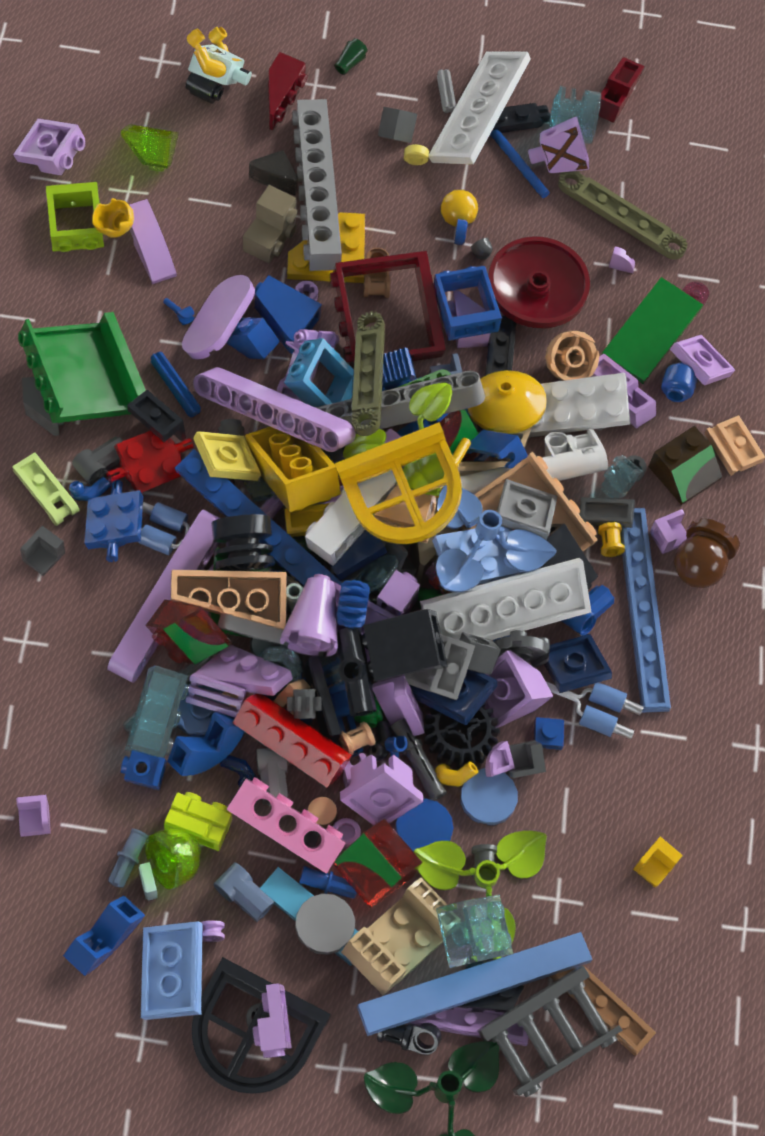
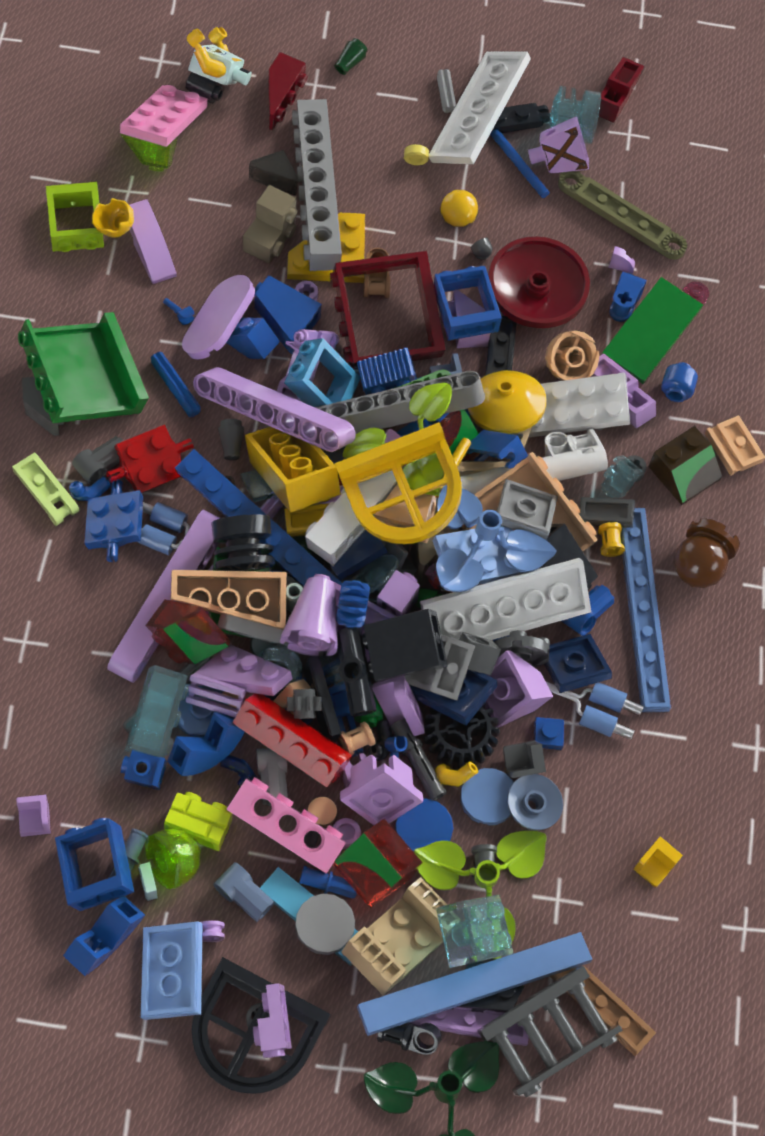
(42, 550): dark grey panel -> none
(51, 146): lavender plate -> none
(102, 891): none -> blue window
(157, 416): black panel -> none
(164, 115): none -> bright pink plate
(227, 456): light yellow plate -> none
(368, 374): olive plate -> none
(397, 124): dark grey panel -> none
(460, 233): blue tile -> none
(499, 760): lavender tile -> none
(544, 795): none -> sand blue dish
(626, 296): none -> blue piece
(668, 531): lavender panel -> none
(703, 359): lavender tile -> none

